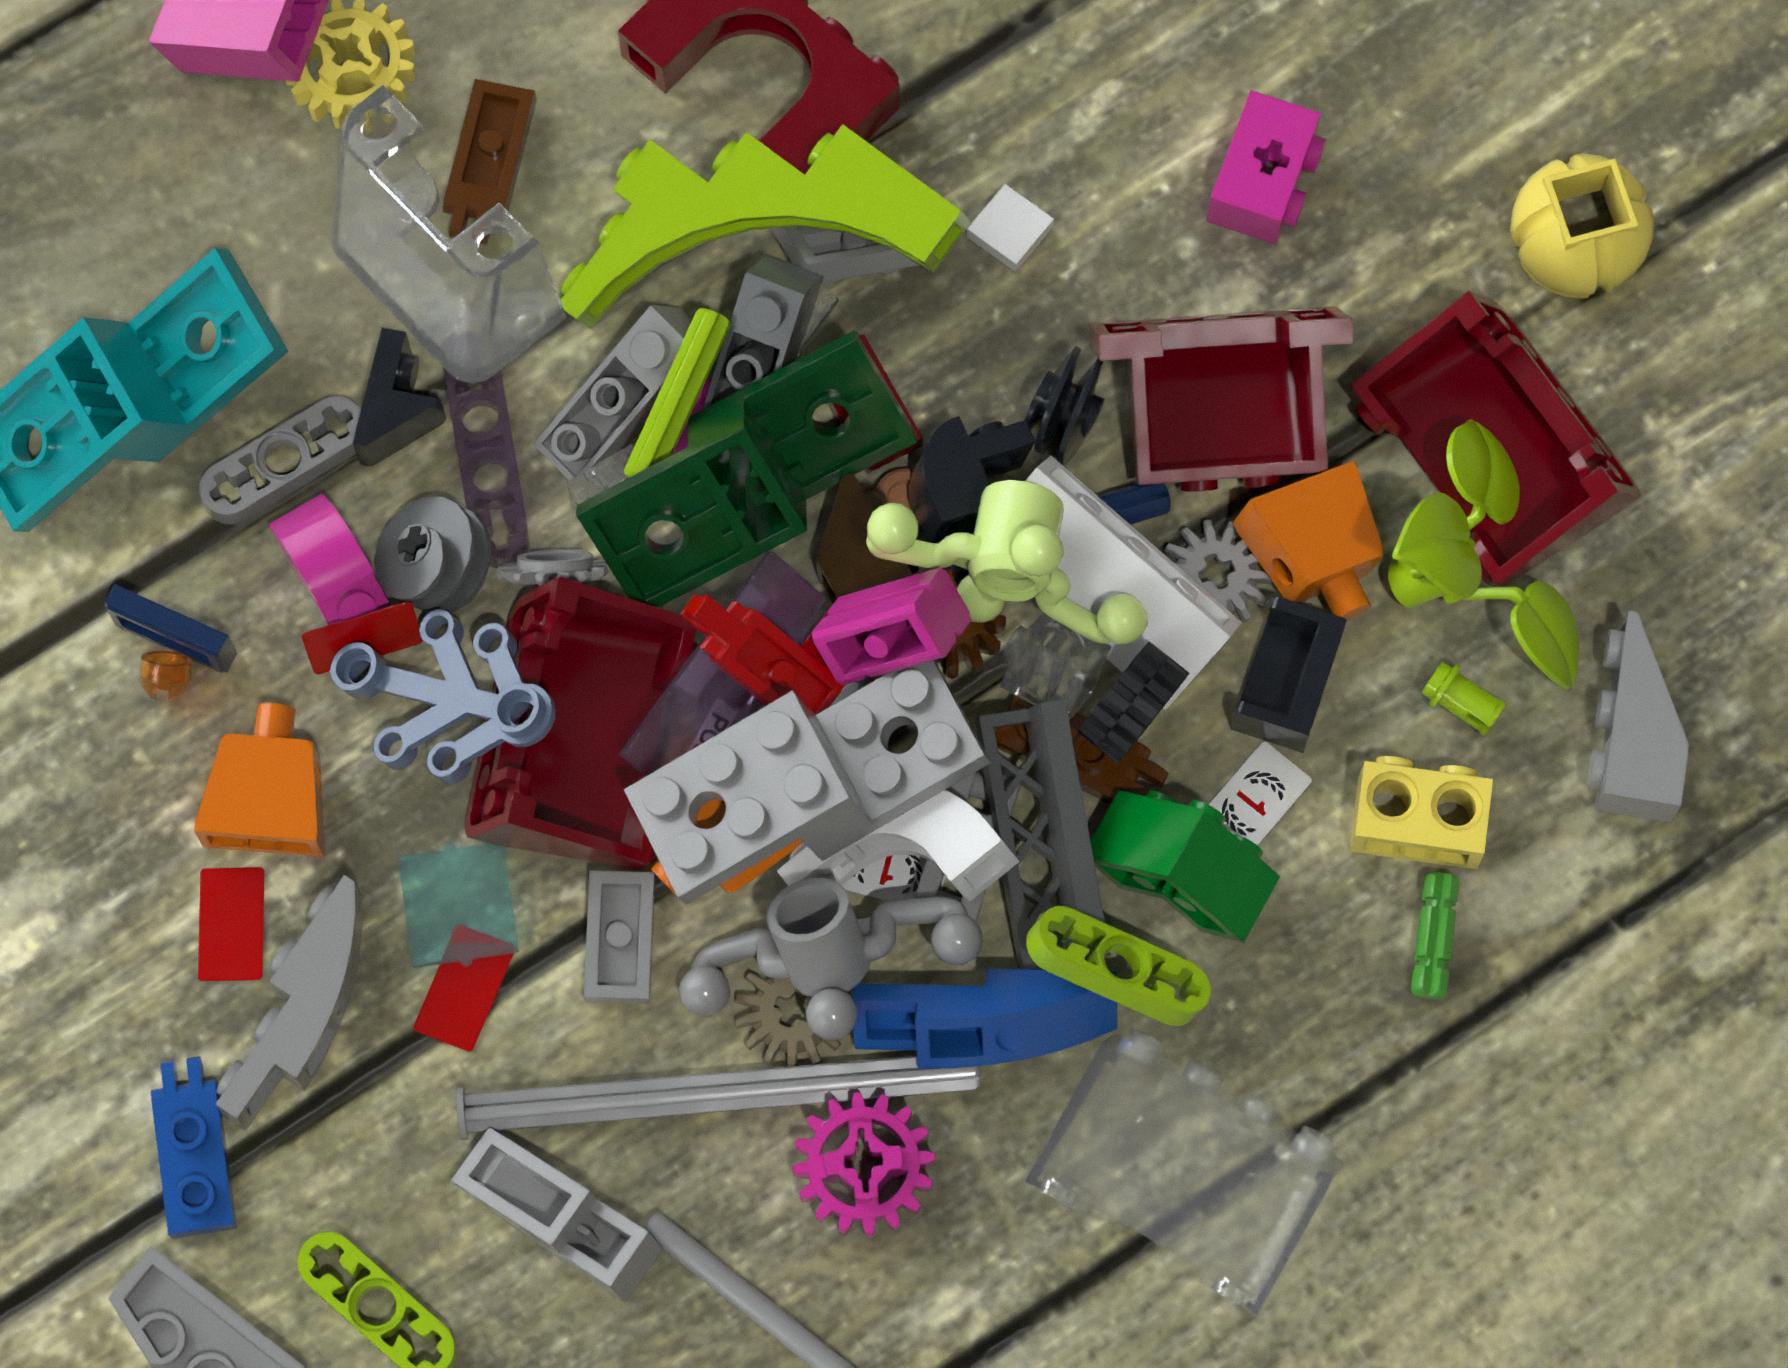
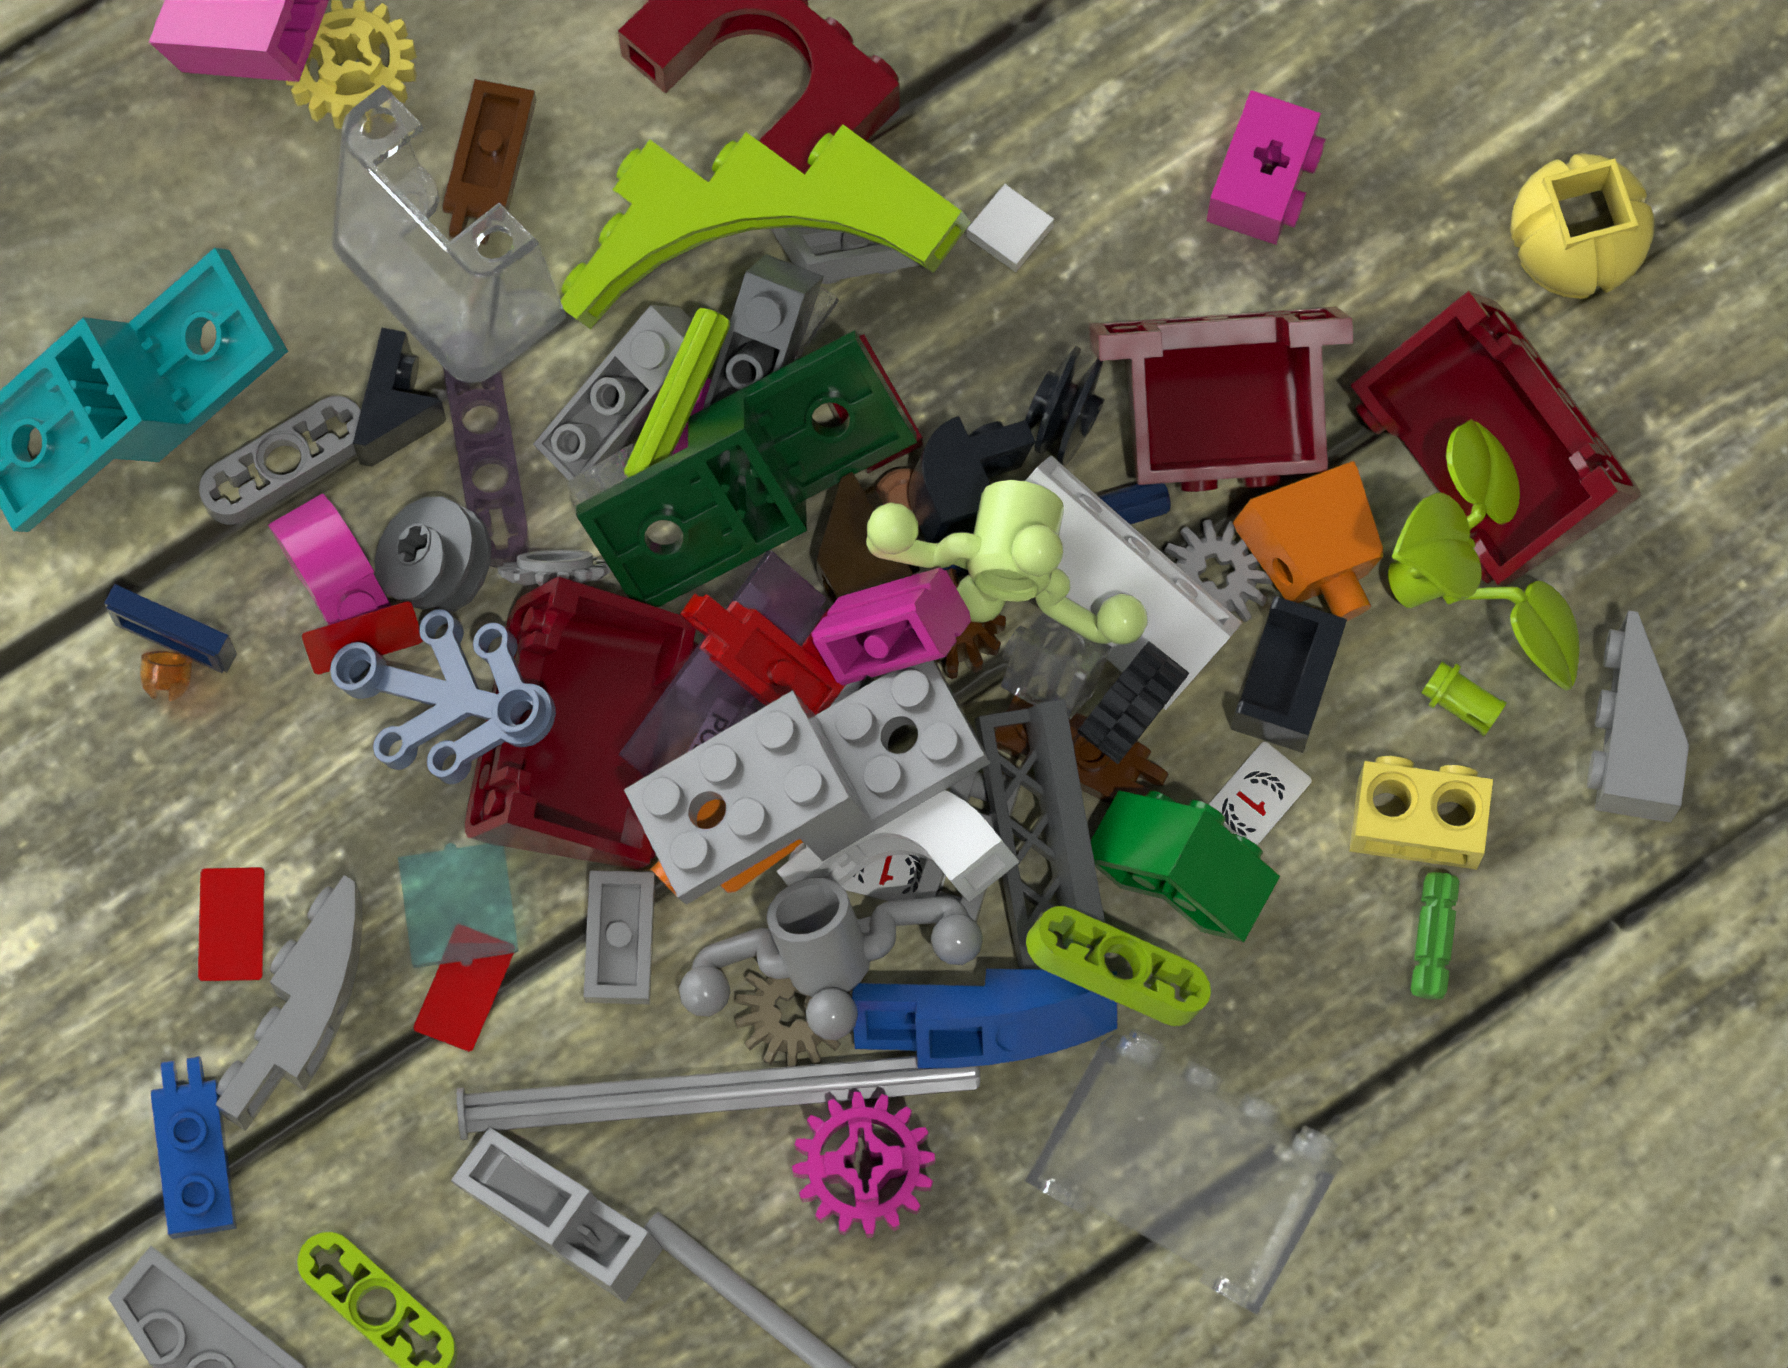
(264, 790): orange torso -> none

